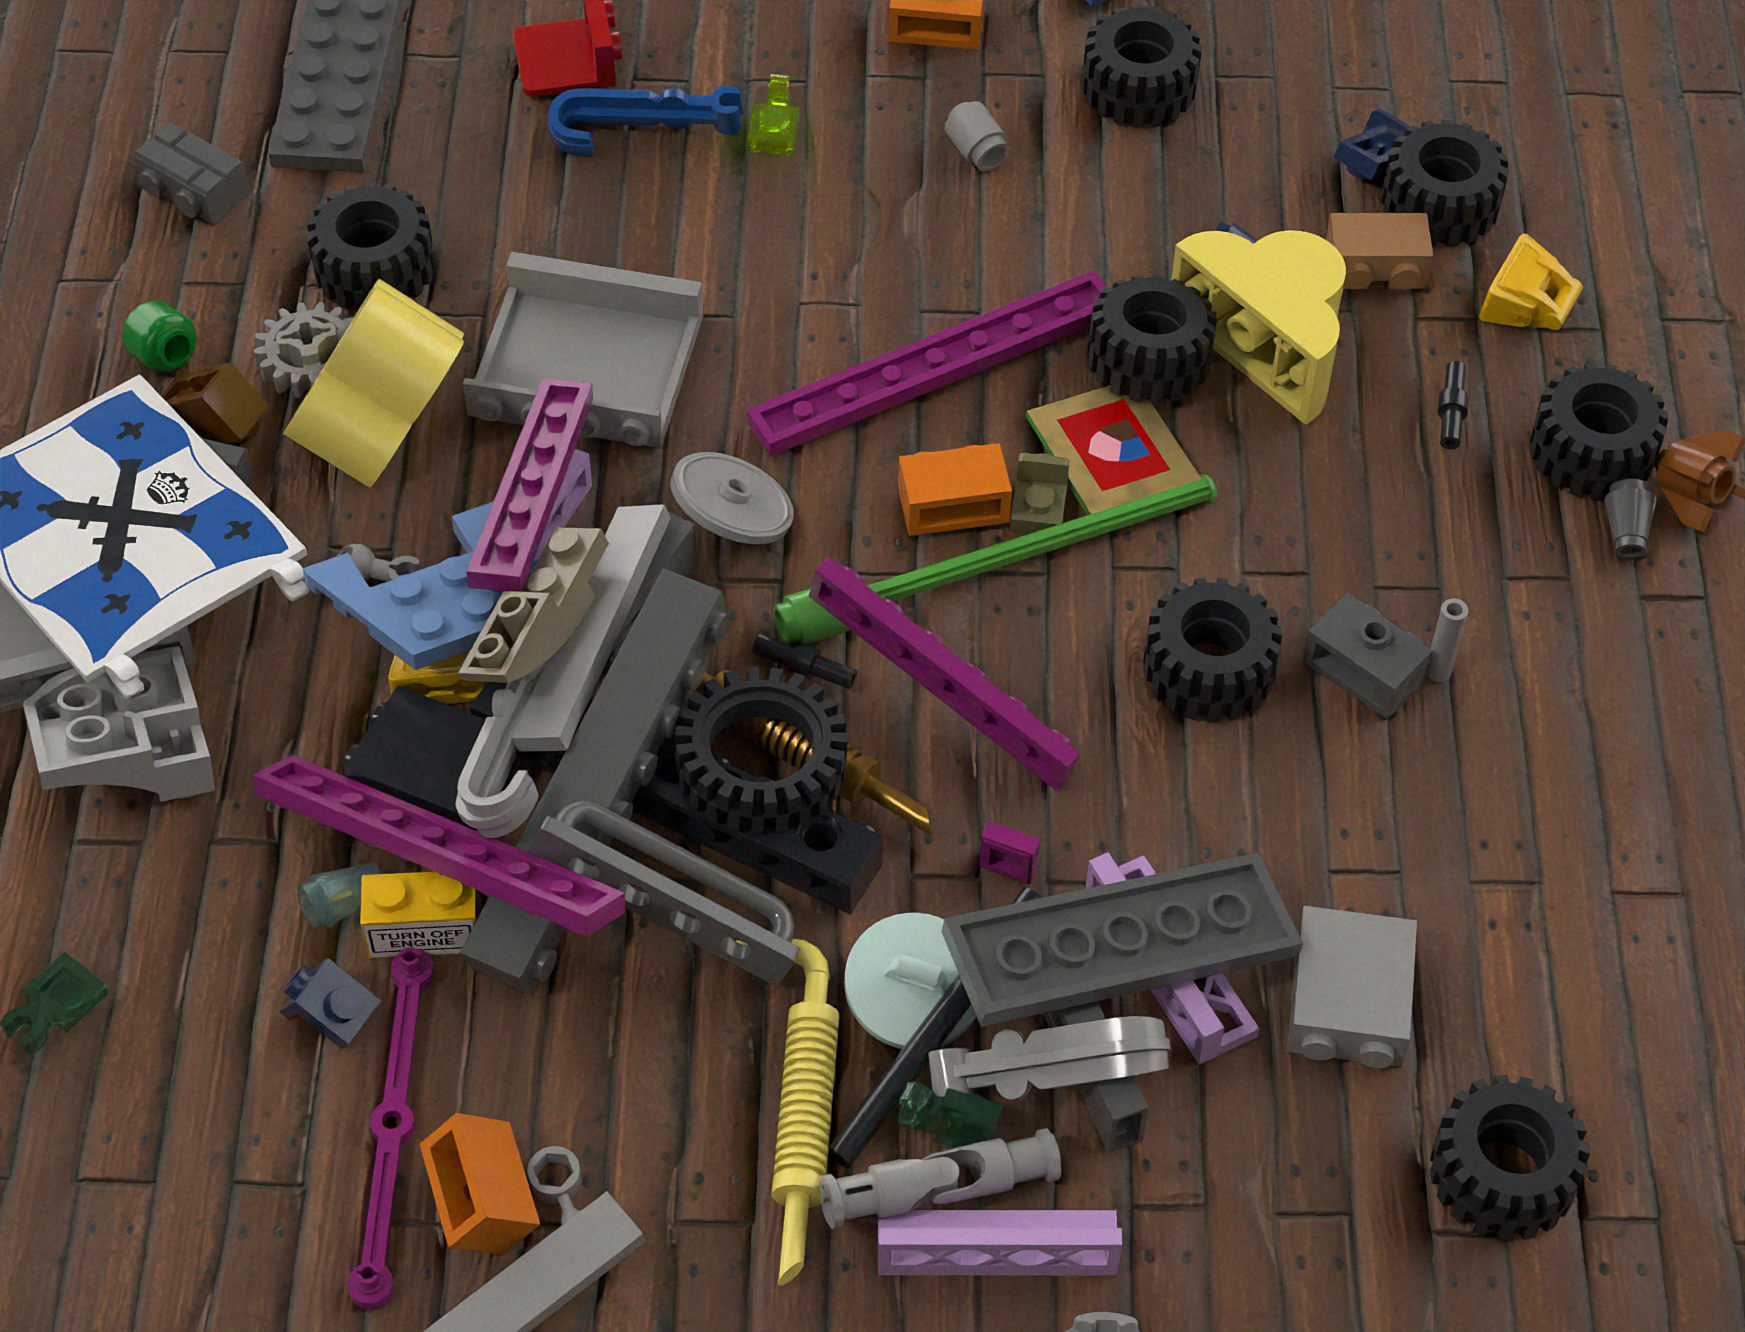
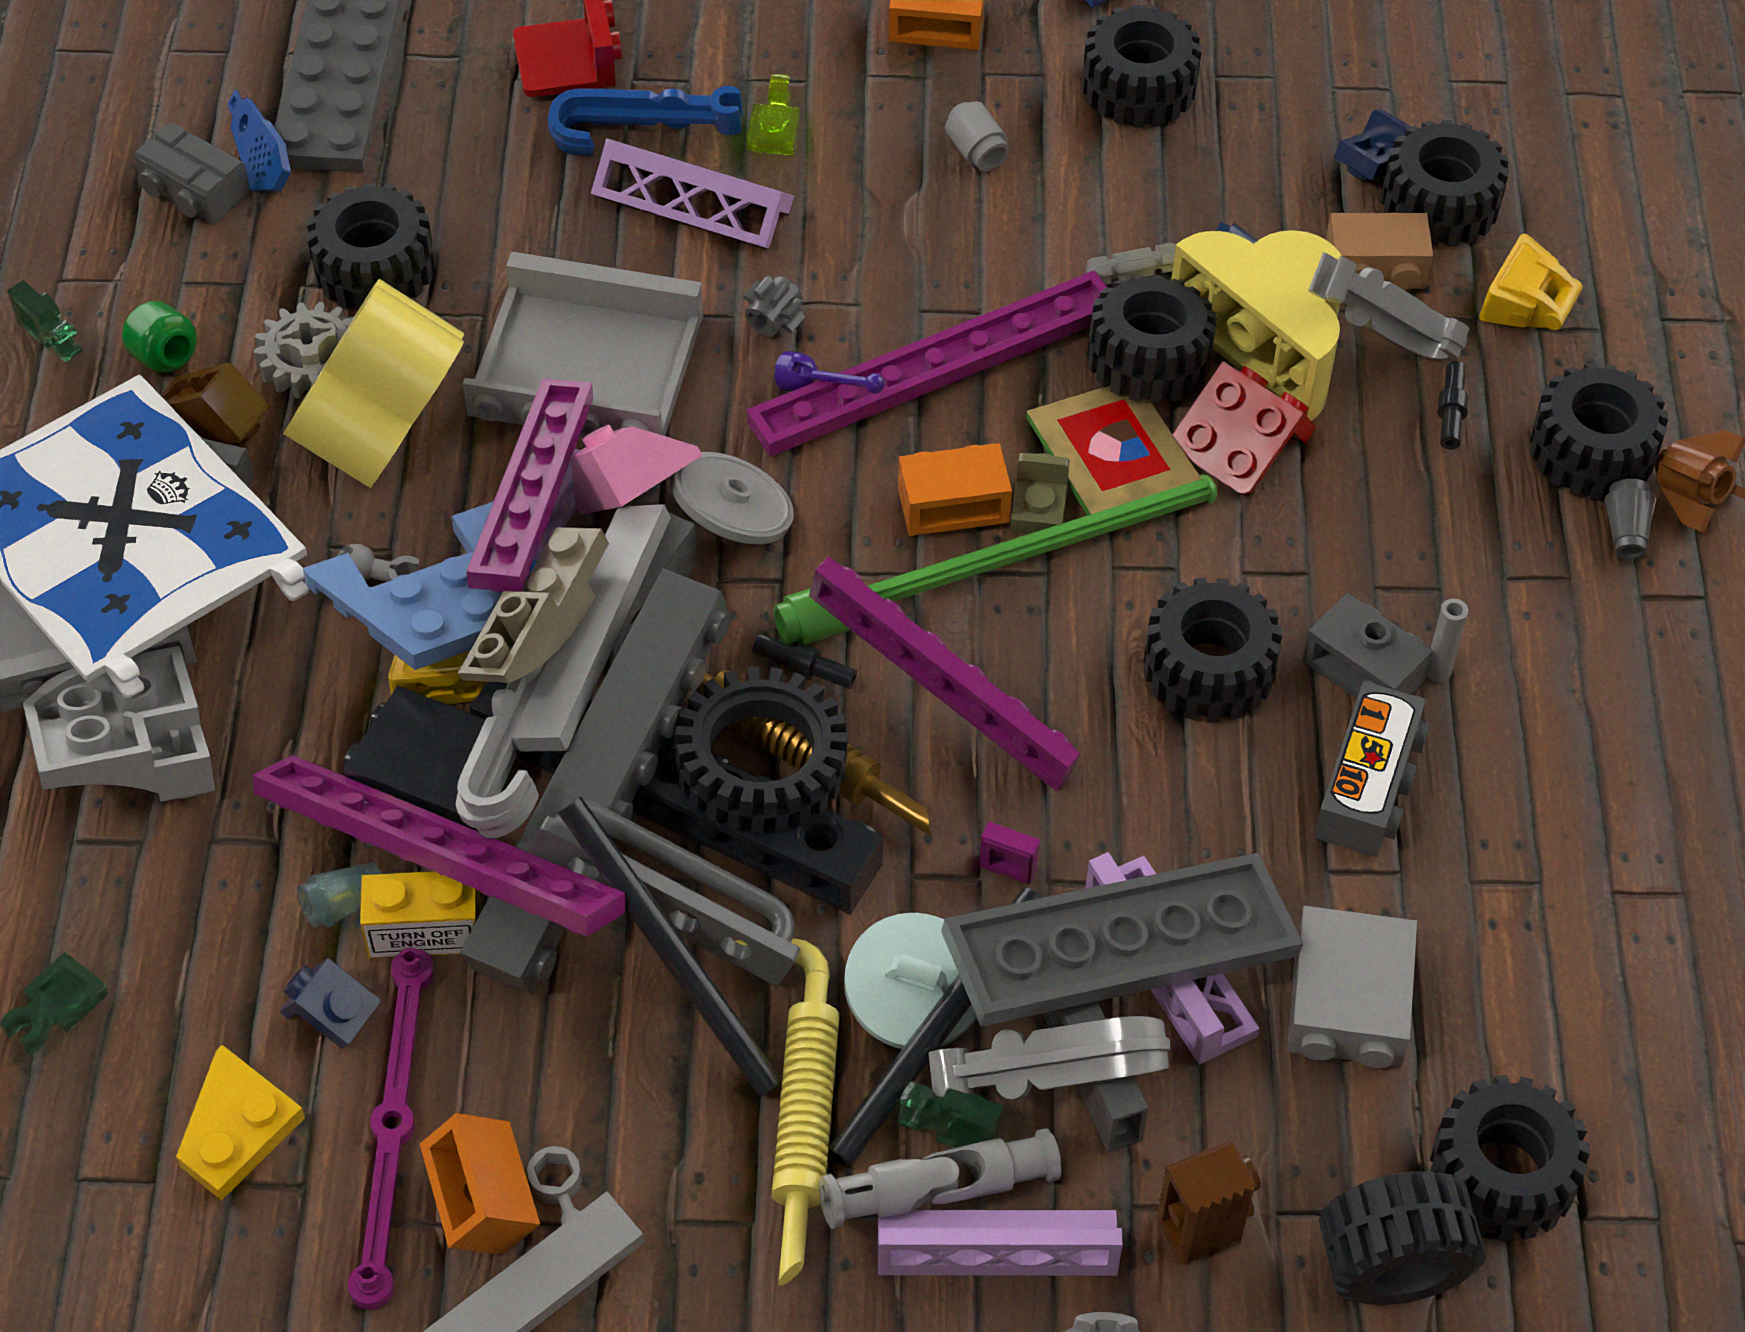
(41, 319): none -> clear green plate
(234, 1124): none -> yellow wing
(258, 146): none -> blue piece
(624, 465): none -> bright pink slope
(670, 947): none -> black piece
(703, 178): none -> lavender fence
(774, 306): none -> dark grey gear
(807, 373): none -> dark purple hinge
(1134, 263): none -> light grey axle
(1207, 1201): none -> reddish brown brick
(1240, 427): none -> bracket
(1373, 770): none -> brick
(1388, 310): none -> light grey piece
(1401, 1238): none -> black tyre

